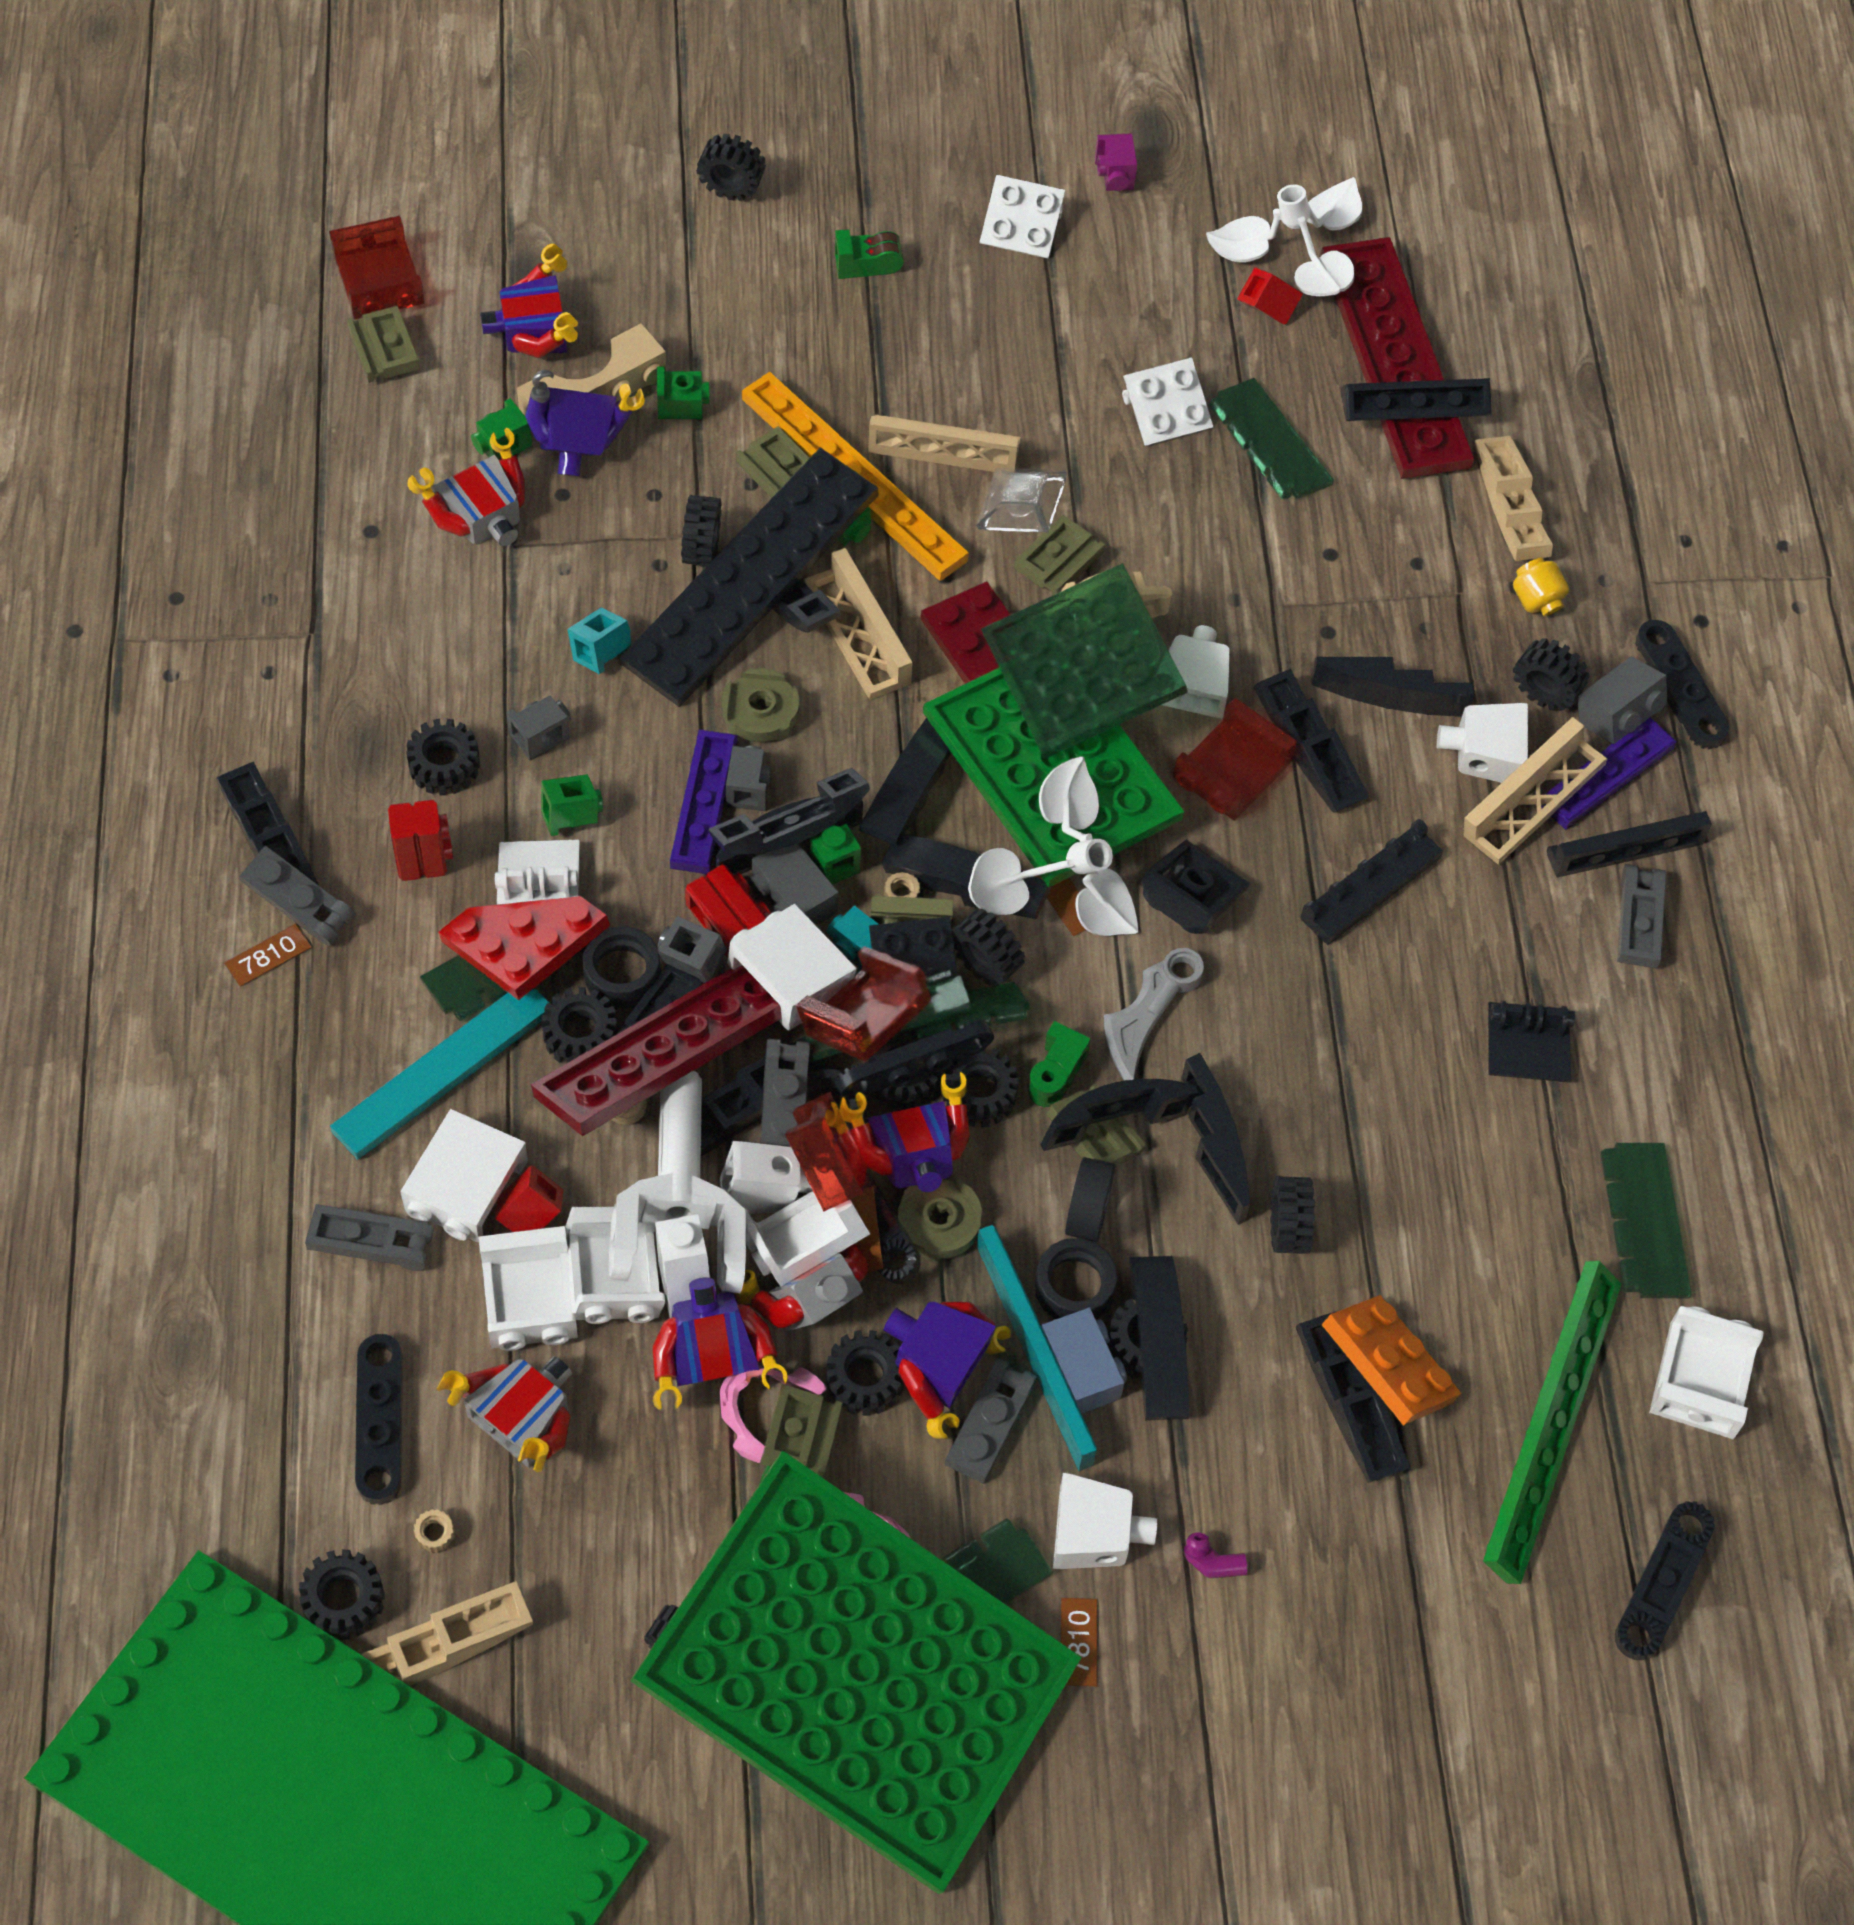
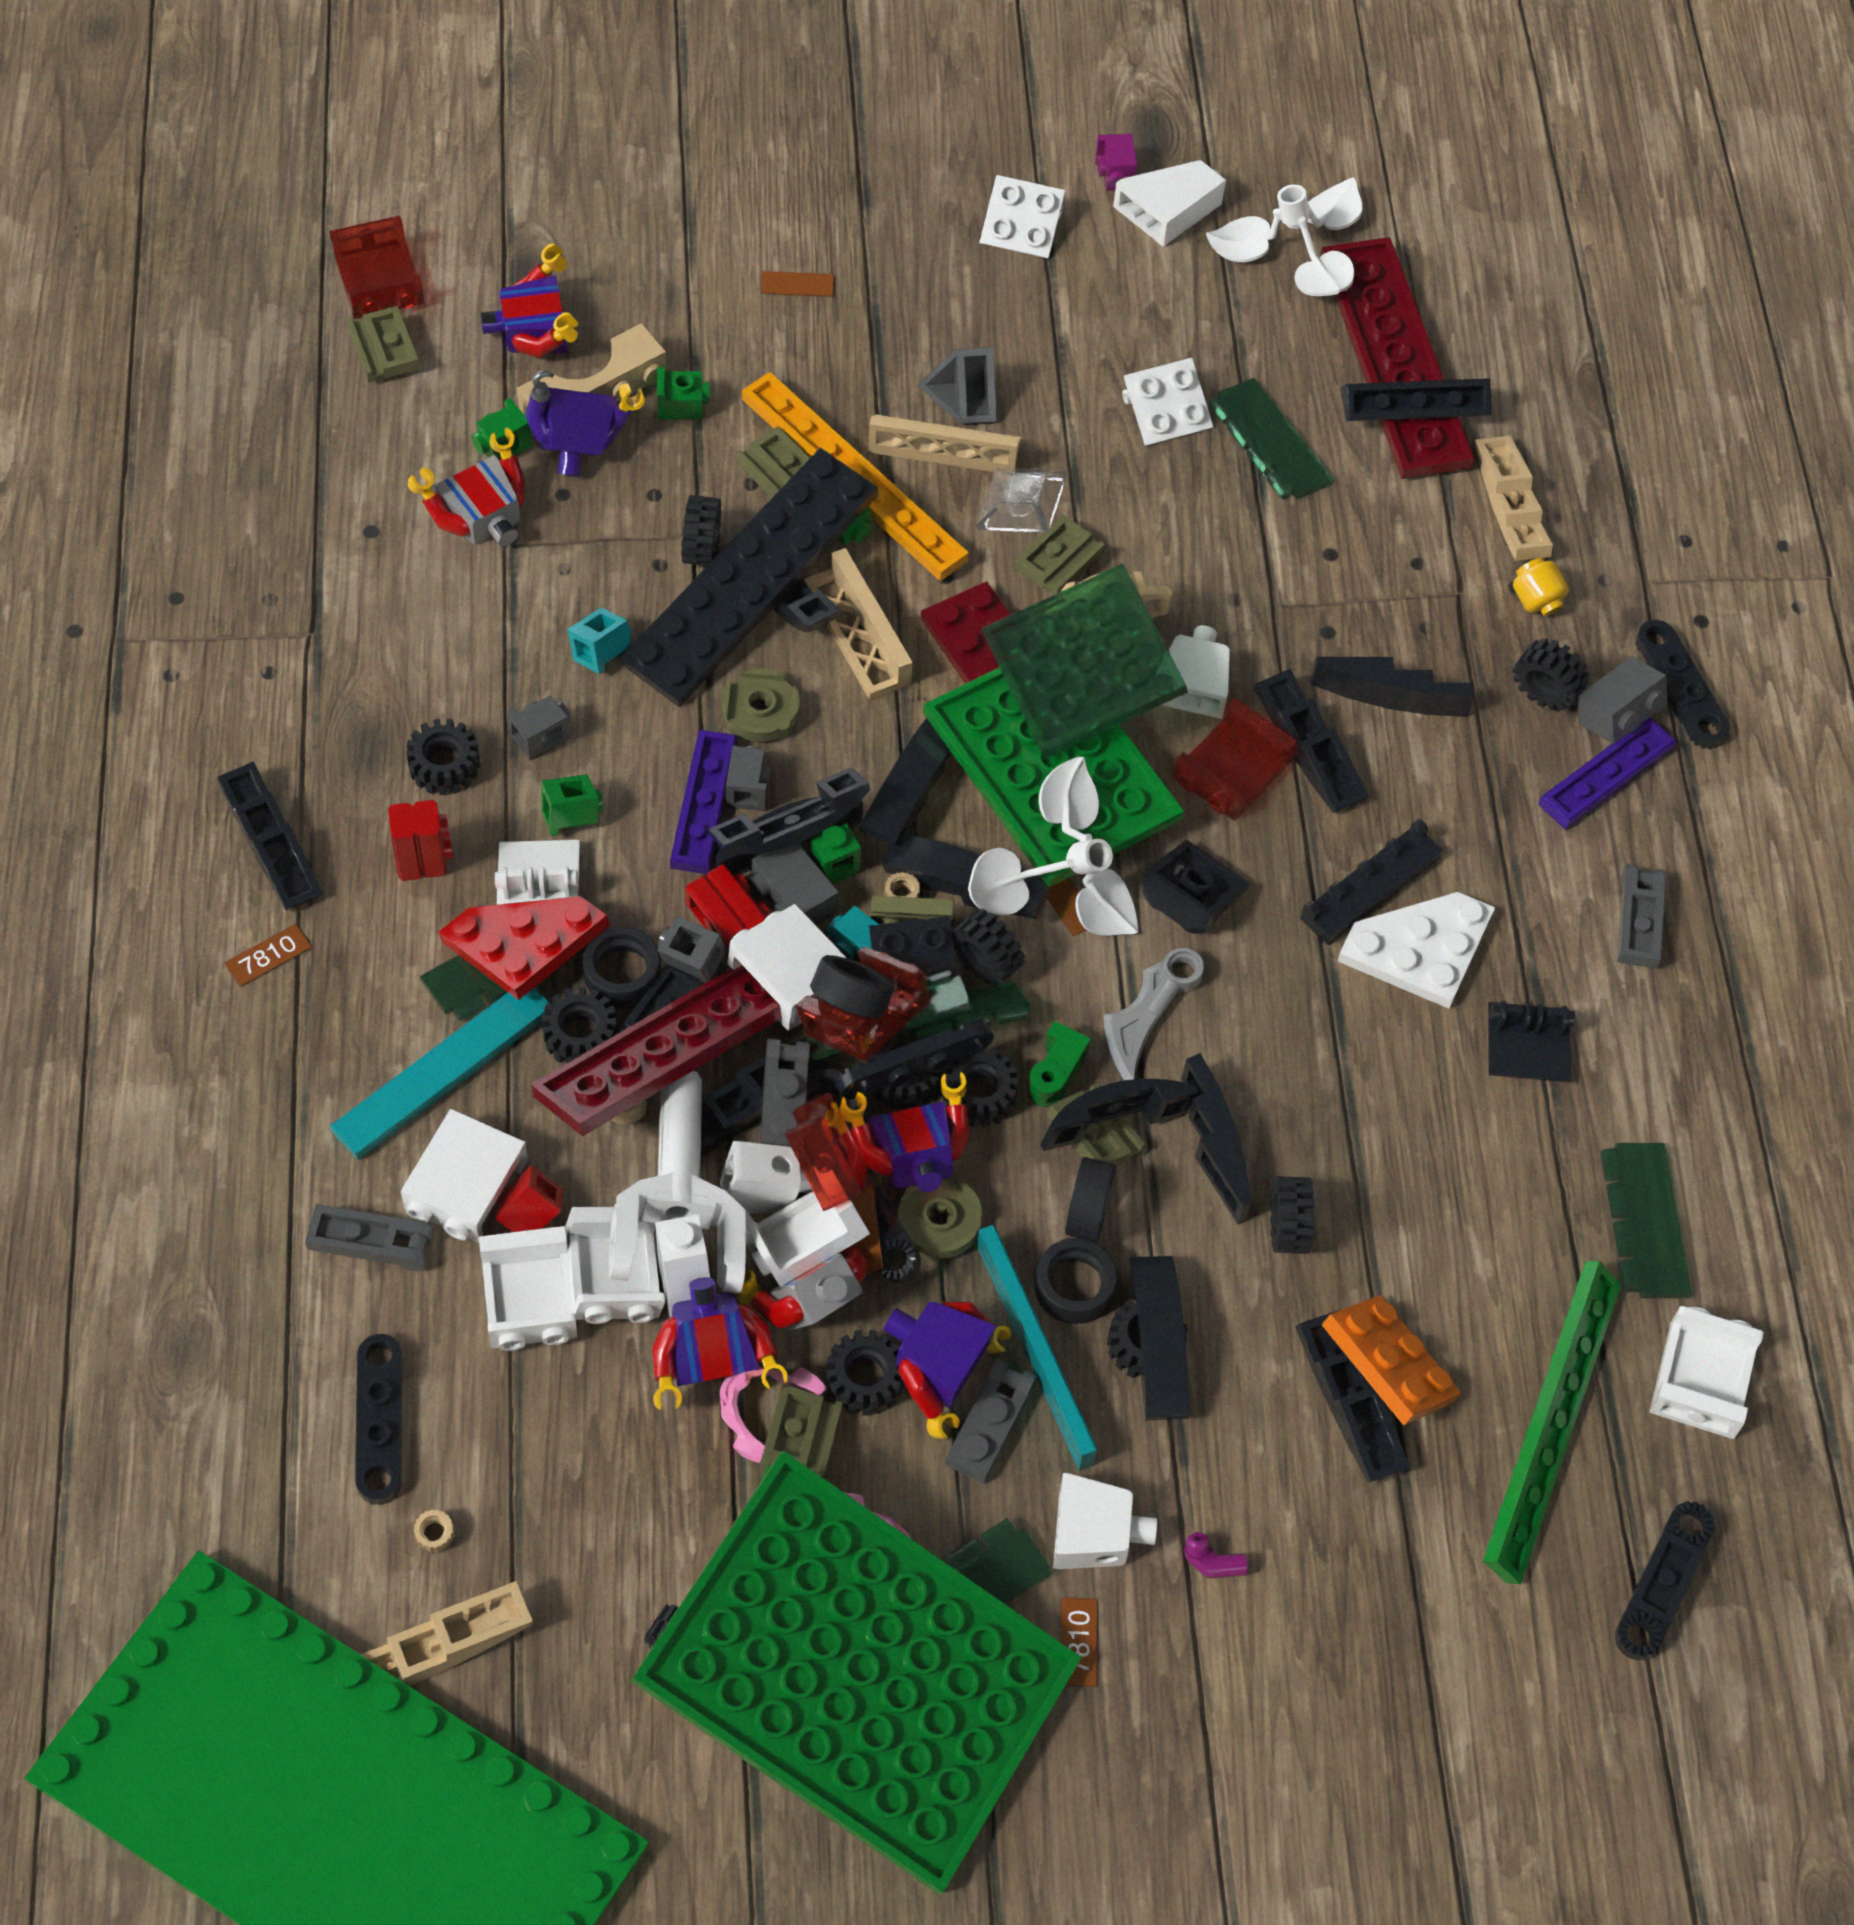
(296, 895): dark grey plate -> none
(334, 1569): black tyre -> none
(516, 1406): torso -> none
(734, 153): black tyre -> none
(797, 283): none -> dark orange sticker
(852, 986): none -> black tyre
(867, 254): green leg -> none
(965, 385): none -> dark grey slope
(1085, 1359): sand blue brick -> none
(1170, 199): none -> white slope
(1270, 295): red panel -> none
(1420, 945): none -> white plate
(1489, 740): white torso -> none
(1523, 781): tan fence -> none
(1629, 844): black hinge -> none

